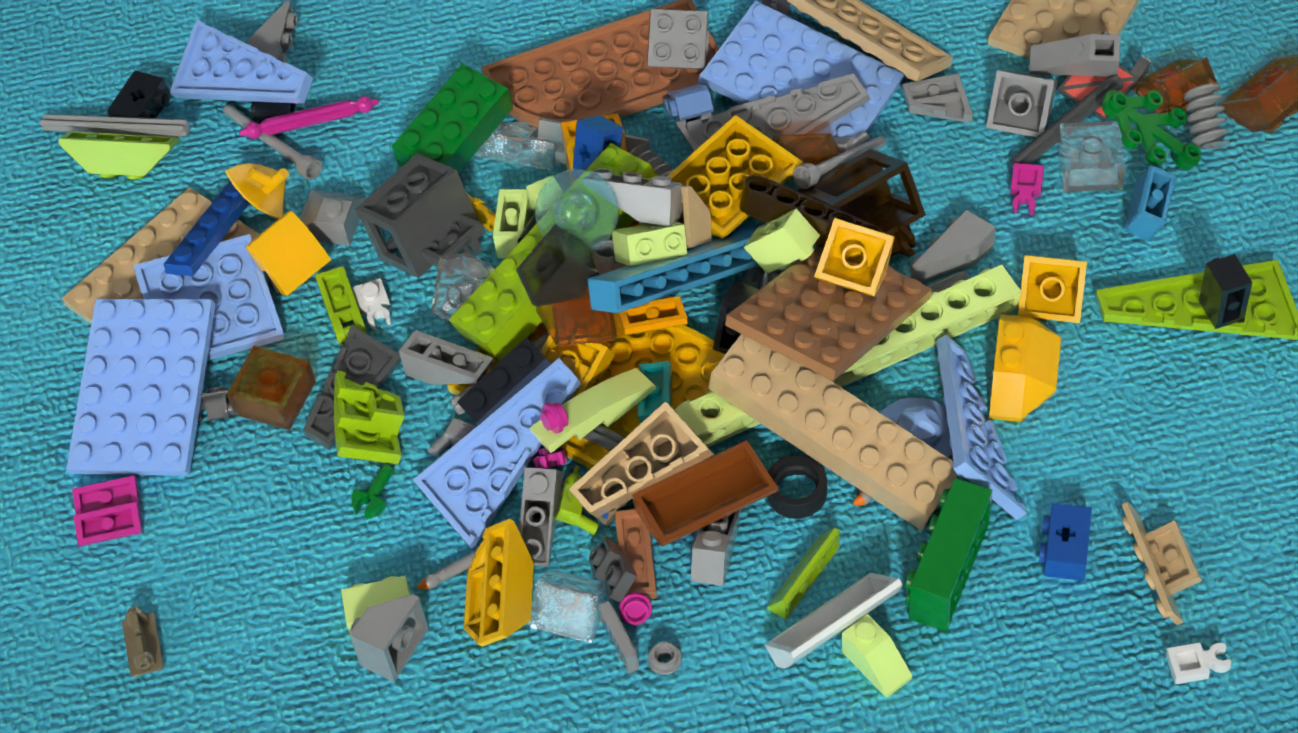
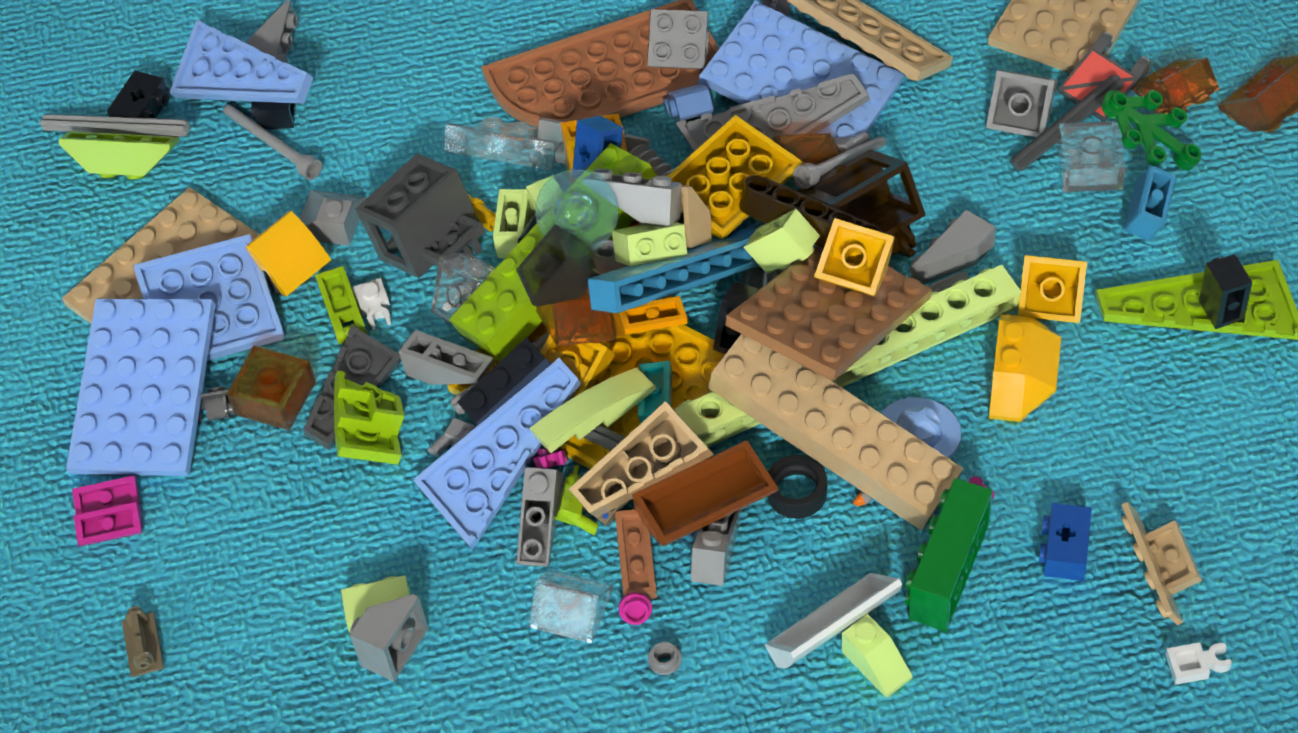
(206, 232): blue plate -> none
(260, 186): yellow shield -> none
(308, 117): dark pink wheel -> none
(372, 494): green bar -> none
(447, 572): light grey piece -> none
(455, 120): green brick -> none
(498, 585): yellow wedge -> none
(554, 417): dark pink plate -> none
(613, 568): dark grey slope -> none
(618, 637): light grey tile -> none
(805, 574): lime slope -> none
(938, 98): light grey wing -> none
(972, 438): light blue wing -> none
(1026, 184): dark pink plate -> none
(1077, 56): light grey slope -> none
(1205, 118): light grey piece -> none

